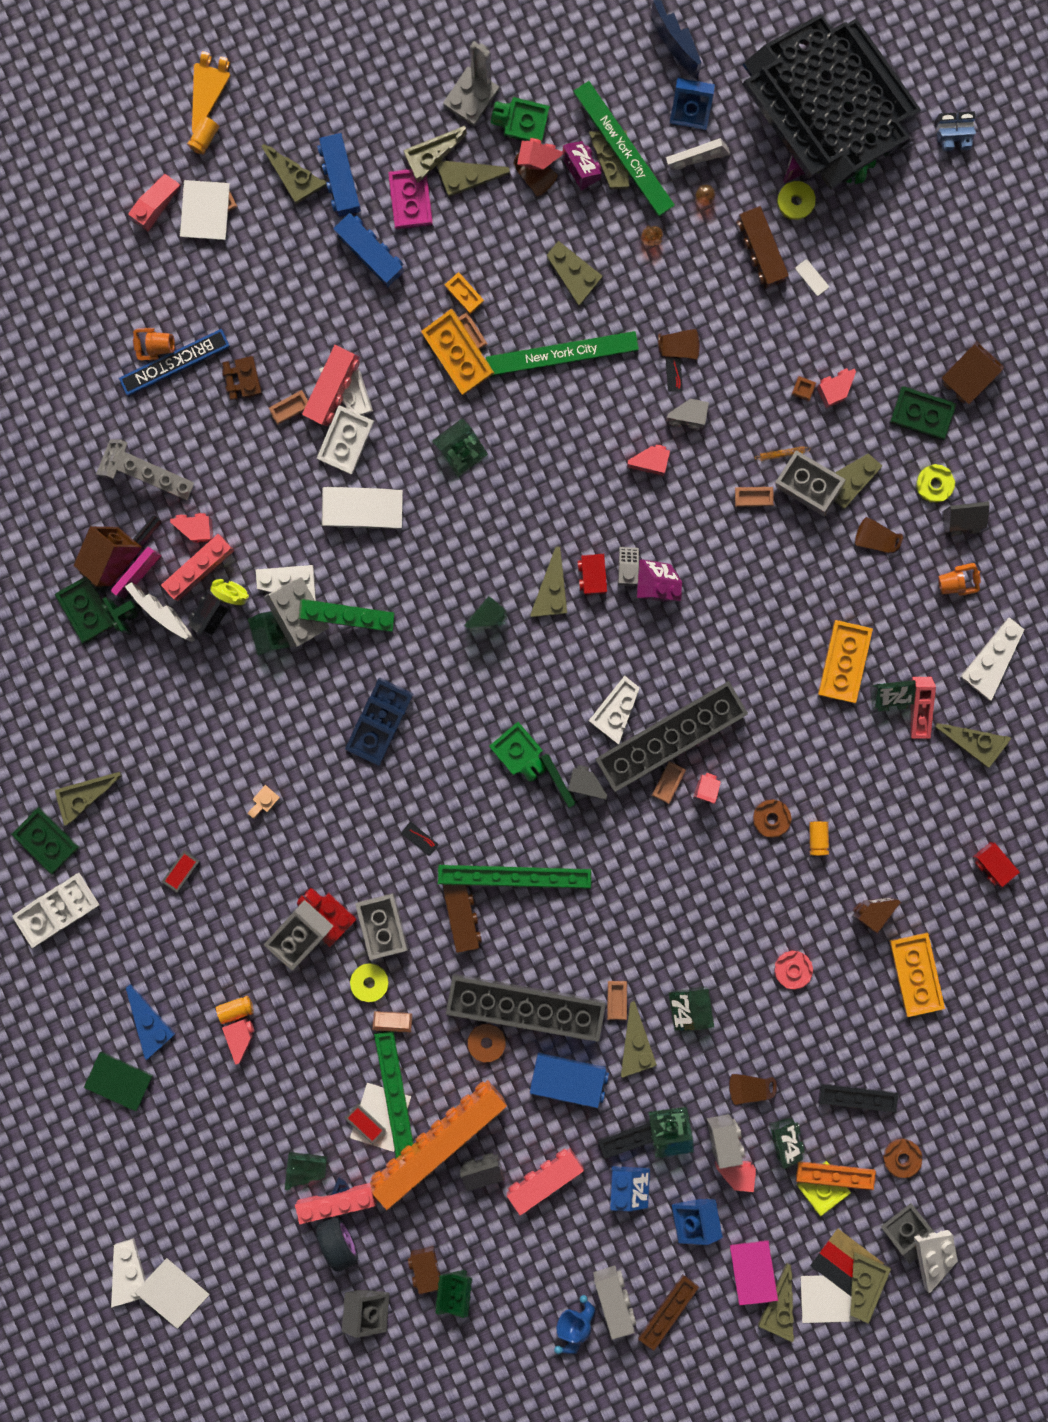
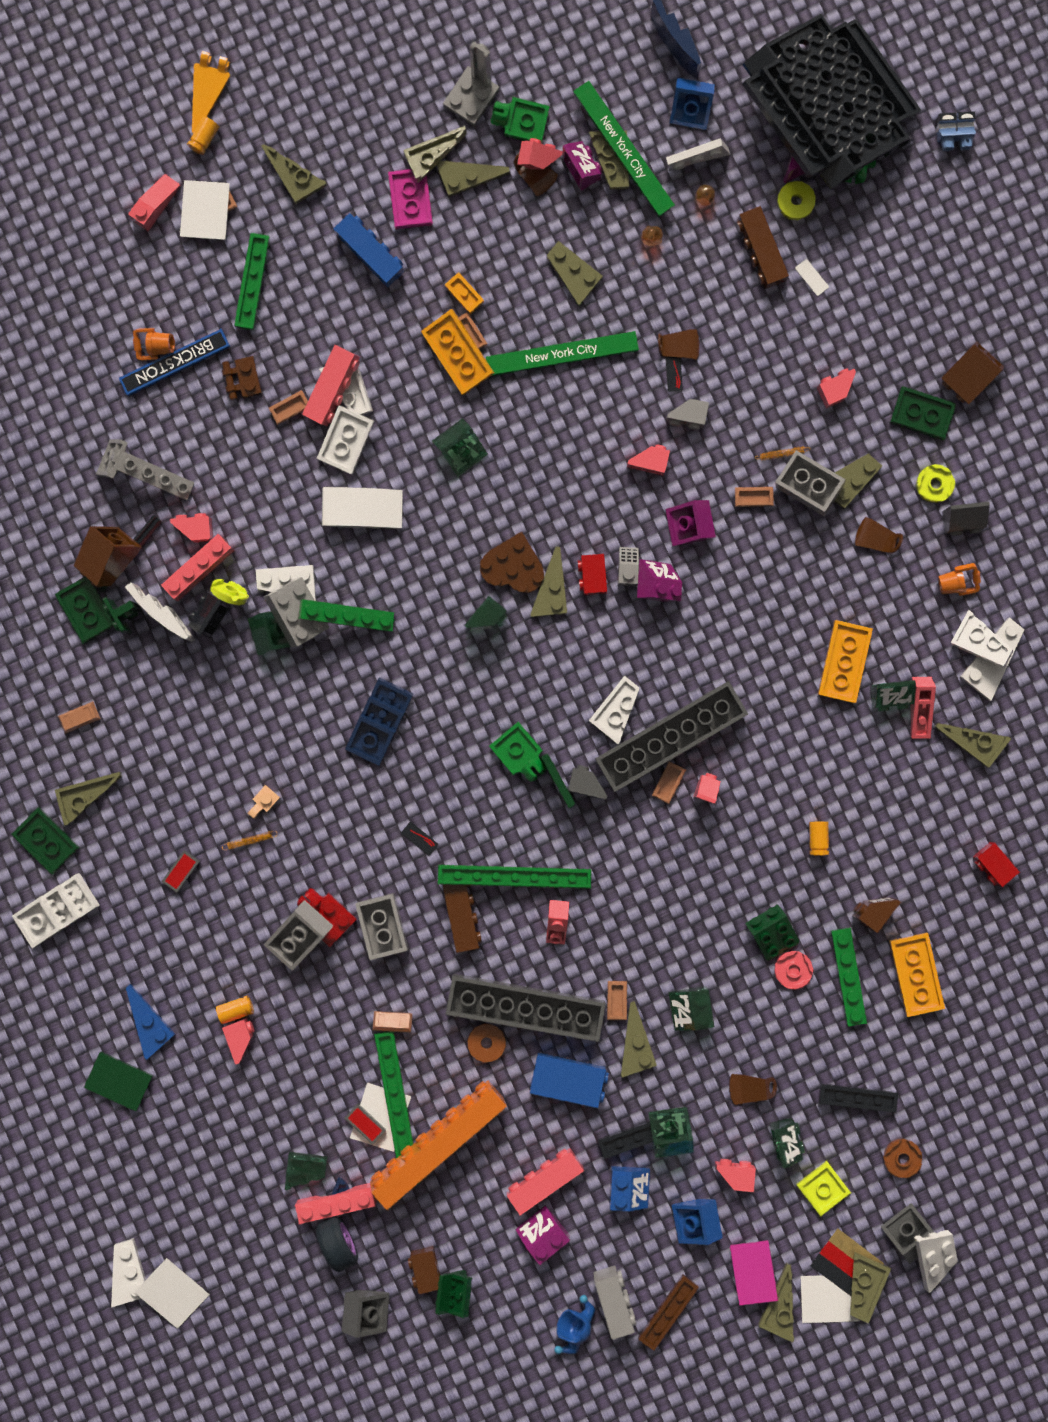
(79, 717): none -> nougat tile
(136, 572): dark pink tile -> none
(252, 281): none -> green plate
(260, 836): none -> light orange piece
(339, 174): blue brick -> none
(369, 994): neon yellow tile -> none
(482, 1172): dark grey slope -> none
(513, 564): none -> reddish brown plate
(543, 1234): none -> magenta slope
(557, 922): none -> coral slope
(690, 522): none -> magenta slope
(725, 1141): light grey brick -> none
(773, 932): none -> dark green bracket
(783, 818): dark orange tile -> none
(803, 388): dark orange tile -> none
(835, 1175): orange tile -> none
(848, 977): none -> green plate
(980, 641): none -> white wing

